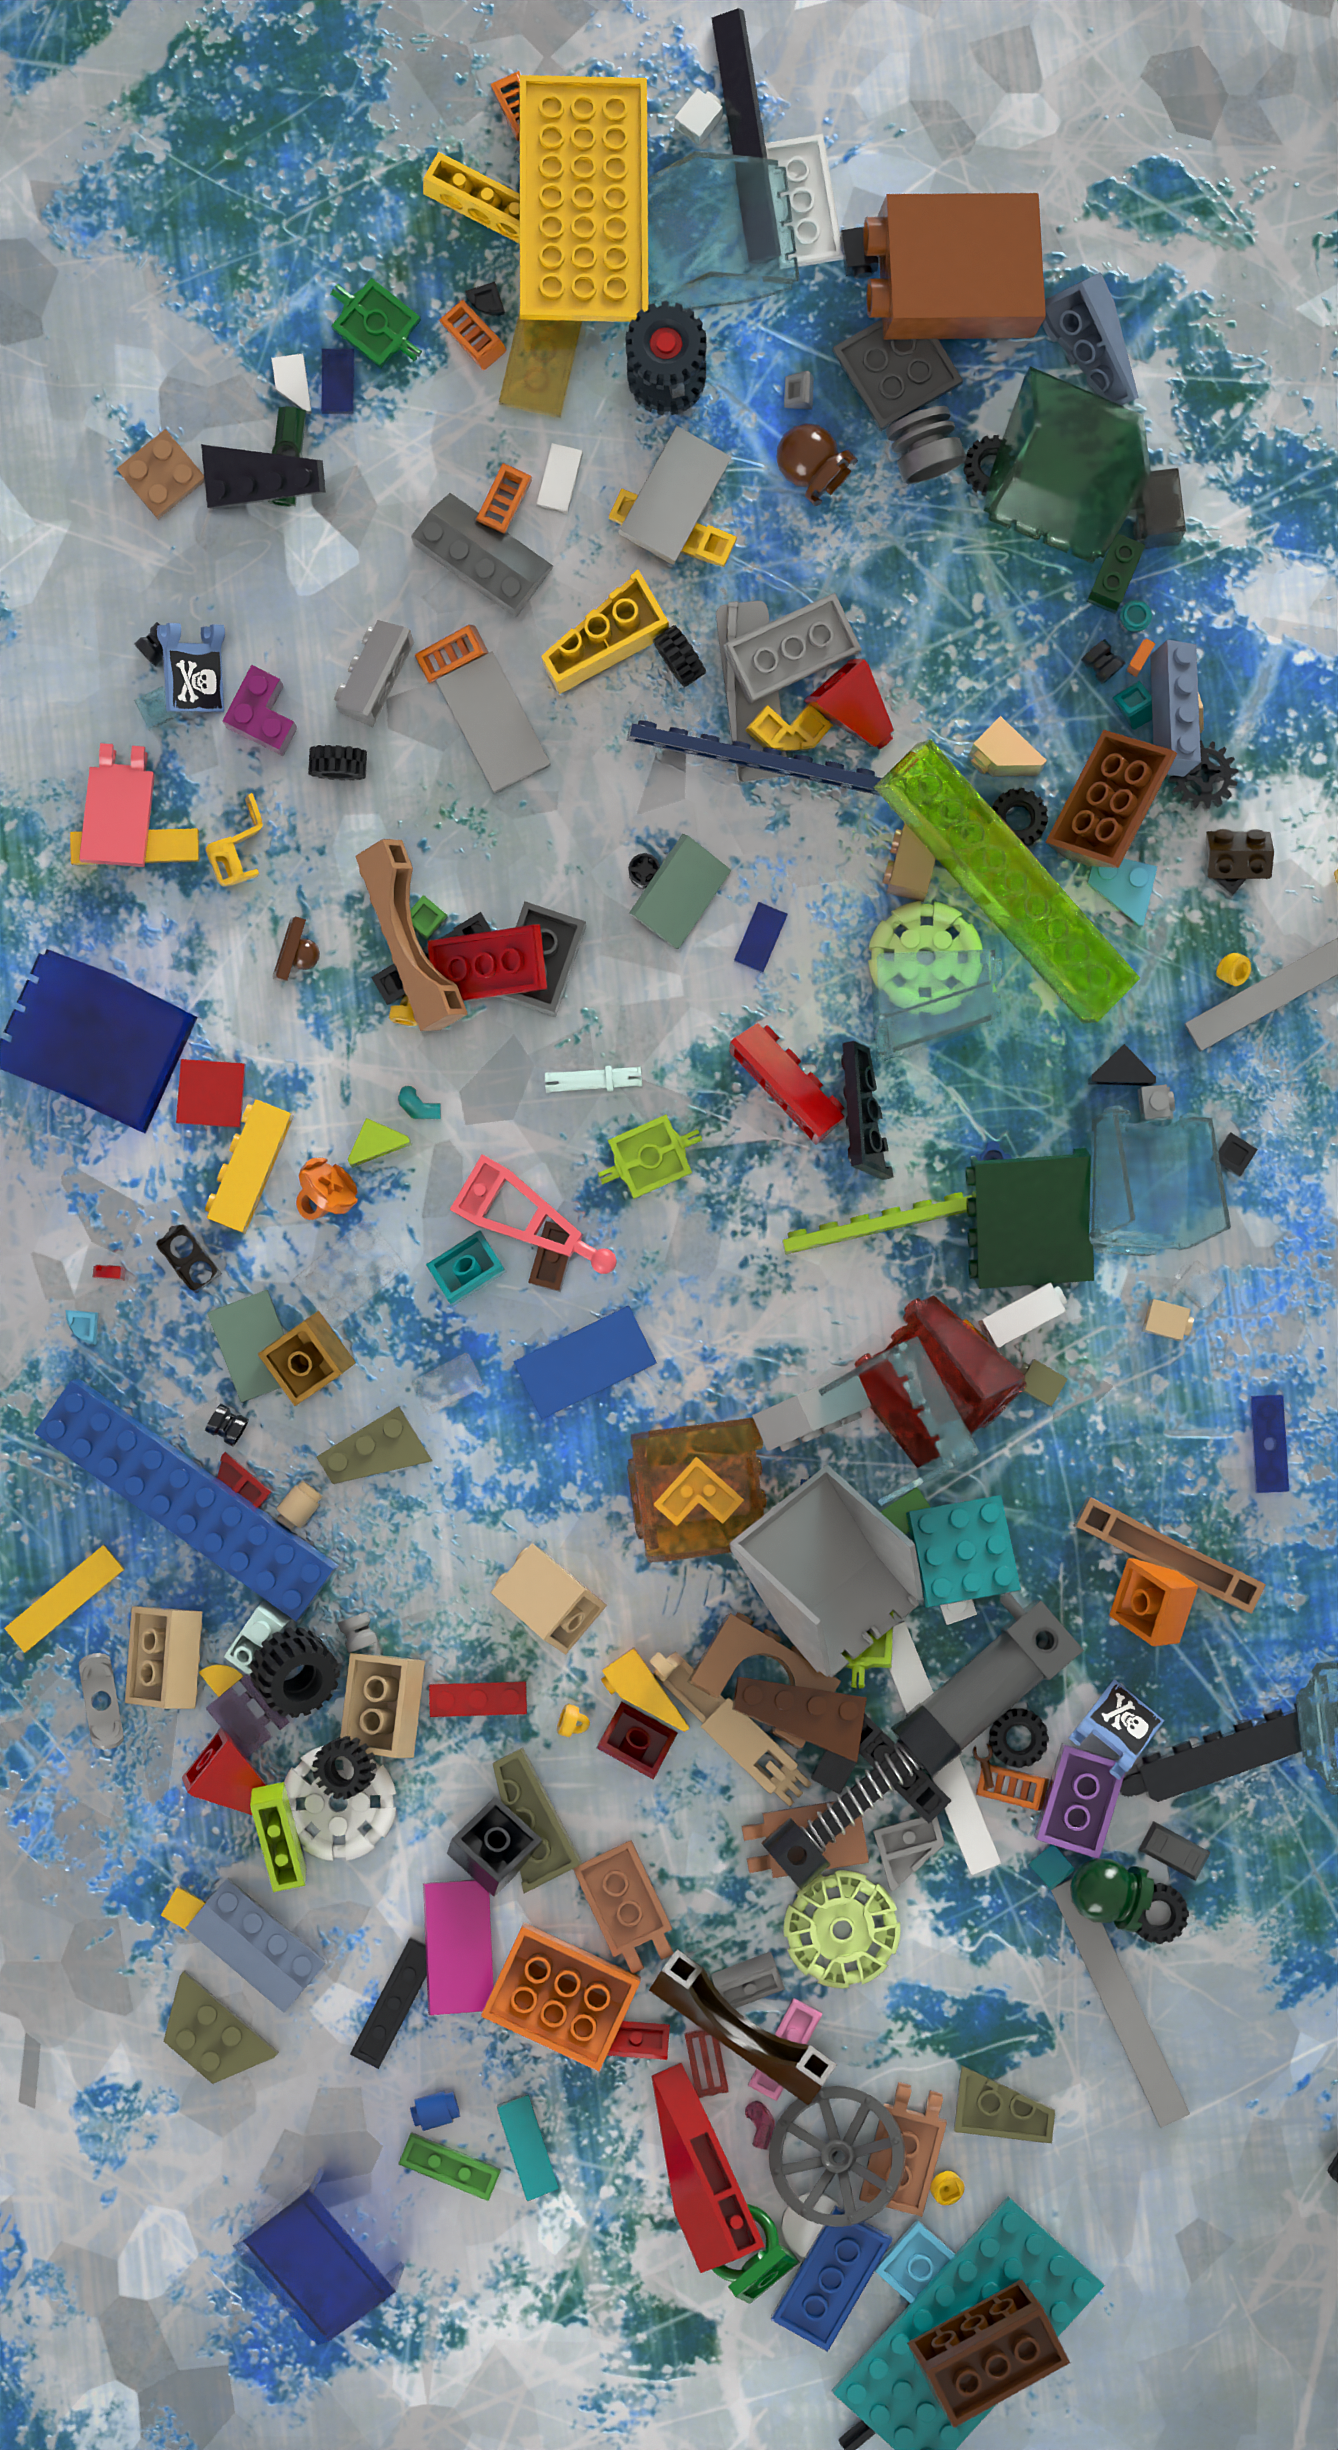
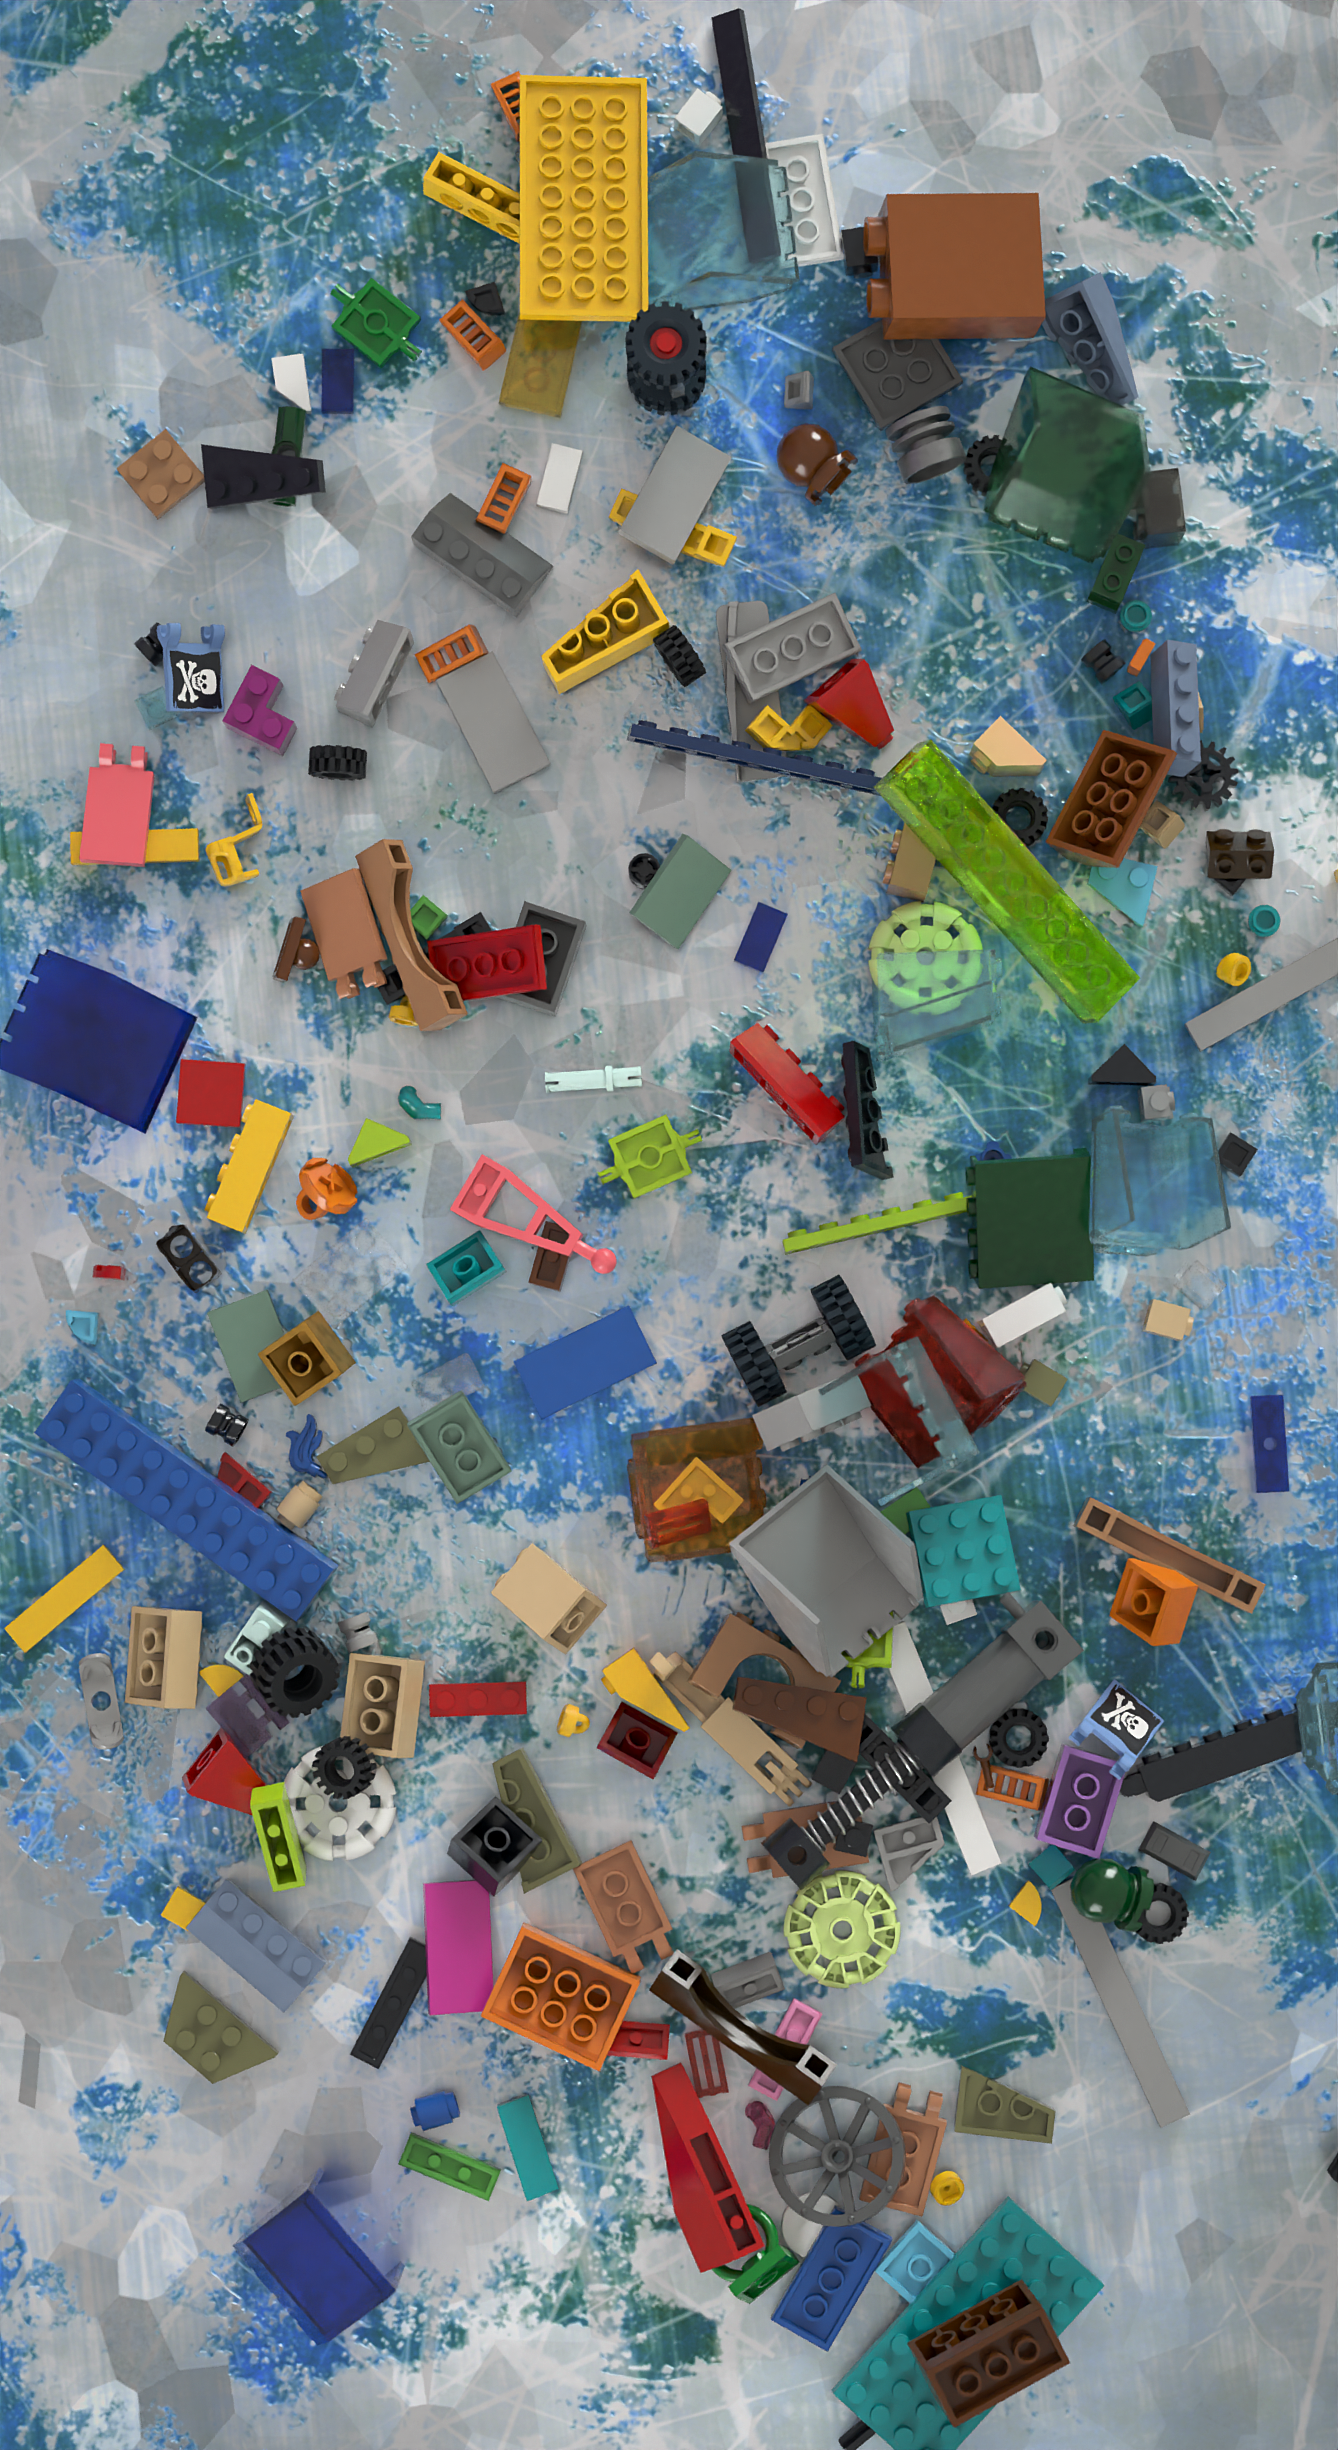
(303, 1447): none -> blue piece
(346, 932): none -> nougat tile
(459, 1447): none -> sand green tile
(673, 1512): none -> clear red tile
(841, 1324): none -> black plate
(855, 1839): none -> black plate
(1027, 1903): none -> yellow tile
(1162, 824): none -> tan slope
(1264, 920): none -> teal plate

